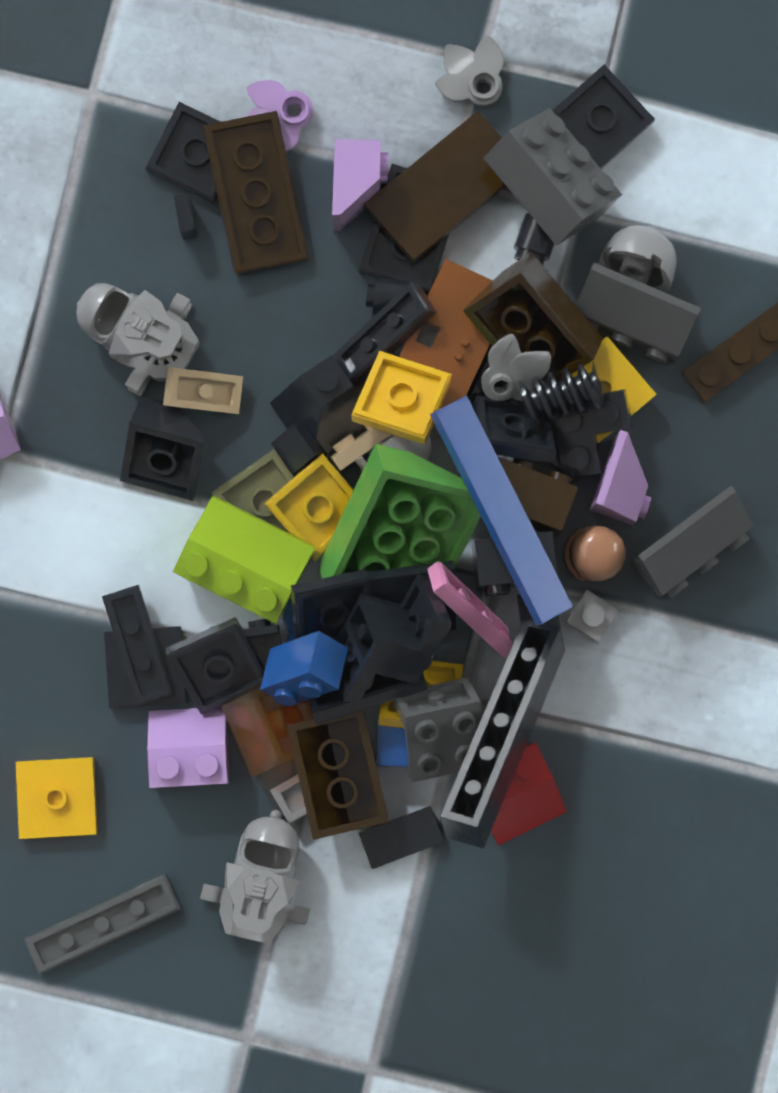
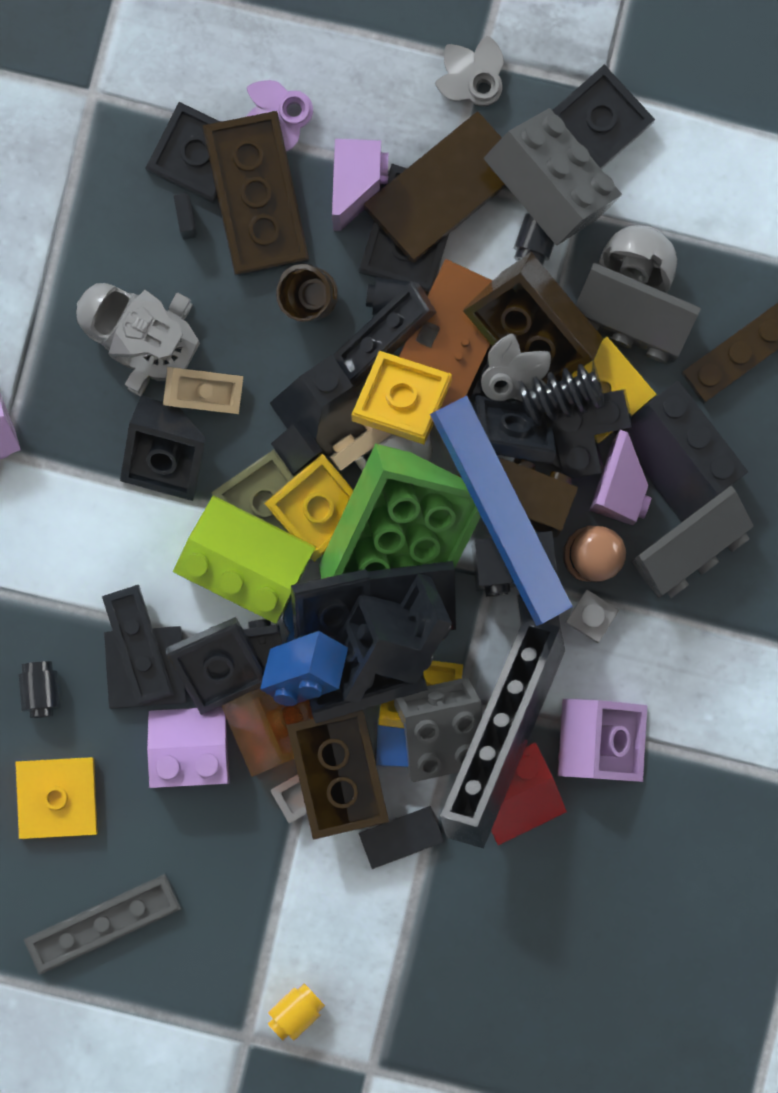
(39, 689): none -> black brick
(260, 882): light grey helmet -> none
(295, 1012): none -> yellow brick
(305, 288): none -> dark brown helmet
(470, 608): bright pink tile -> none
(602, 740): none -> lavender slope
(682, 451): none -> black slope

